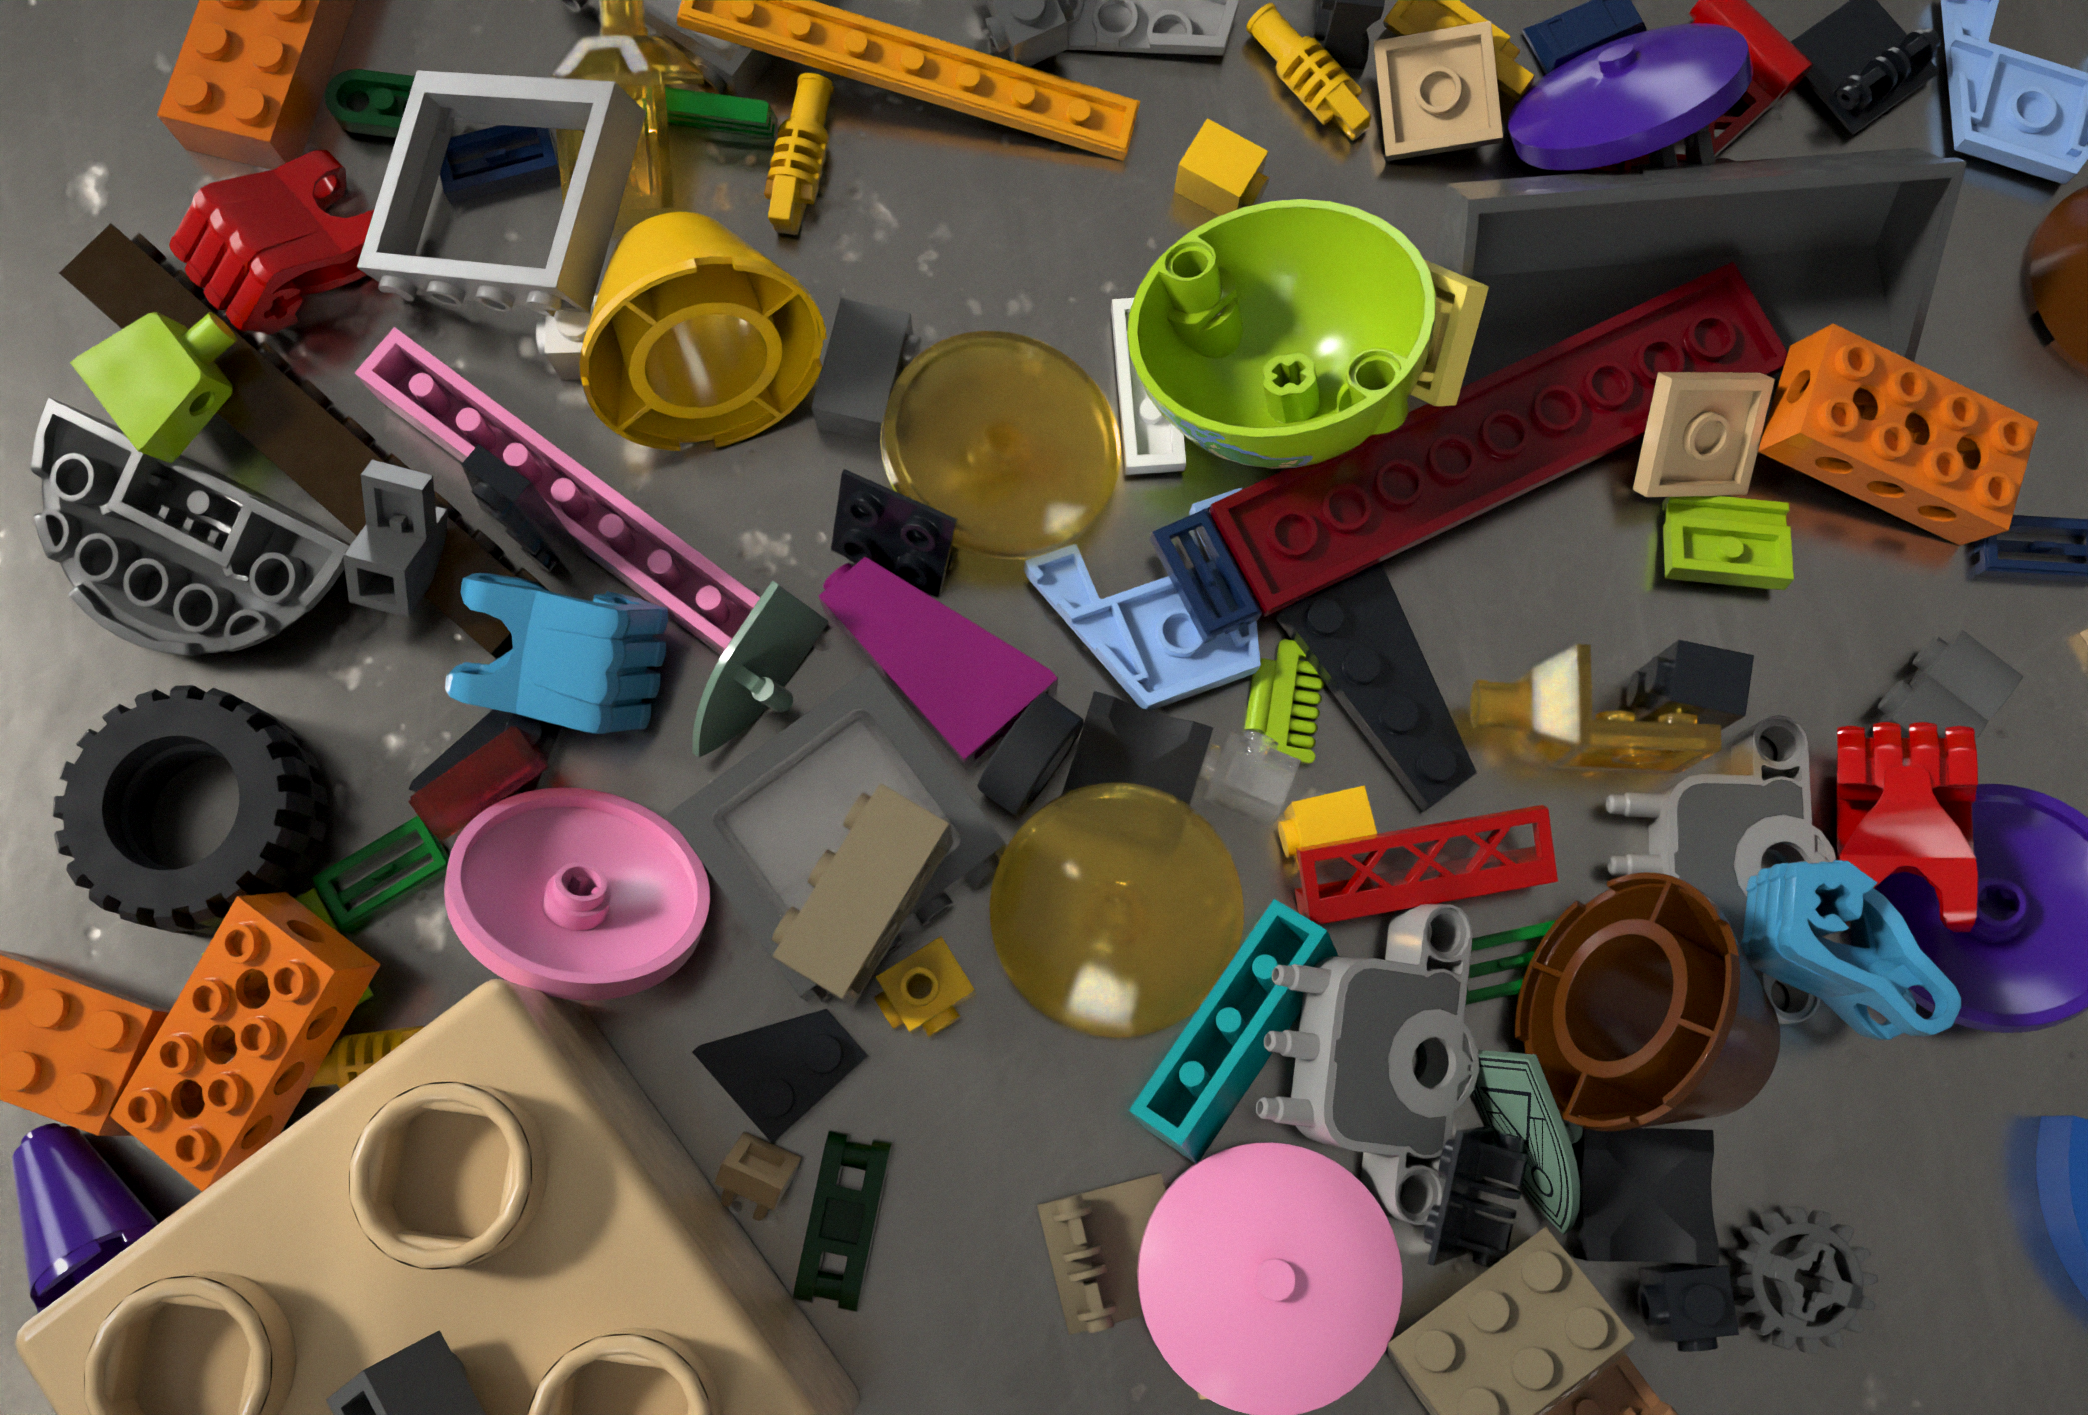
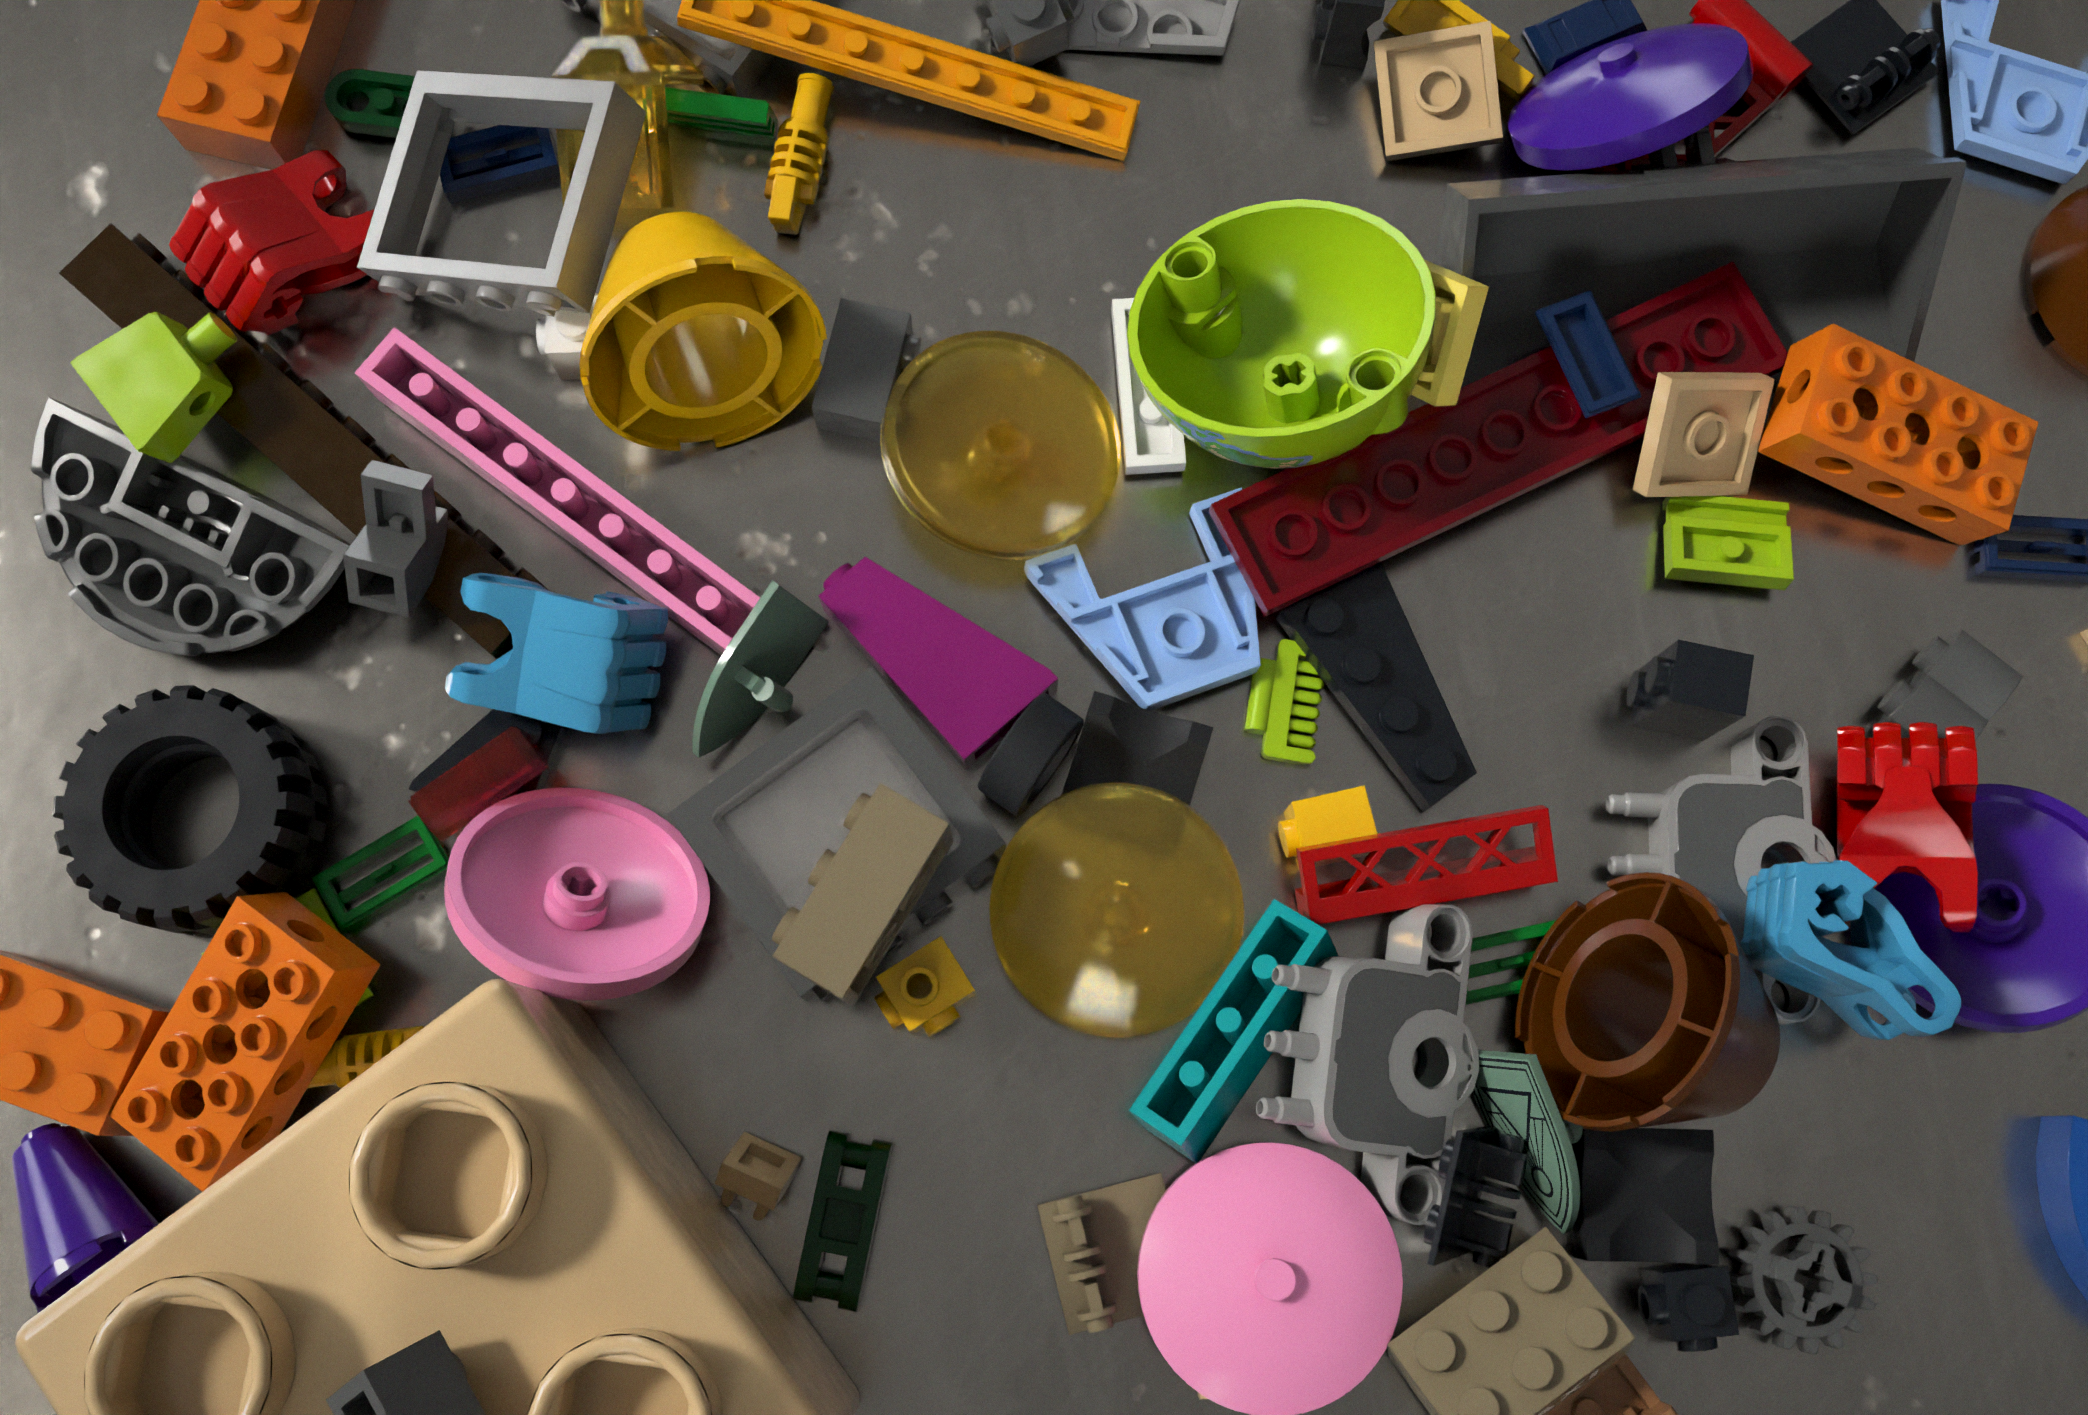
(523, 511): black wing -> none
(783, 1068): black wing -> none
(893, 532): black hinge -> none
(1184, 585): dark blue tile -> none
(1222, 170): yellow brick -> none
(1249, 776): clear brick -> none
(1310, 72): yellow hinge -> none
(1556, 724): clear yellow plate -> none
(1588, 354): none -> dark blue tile

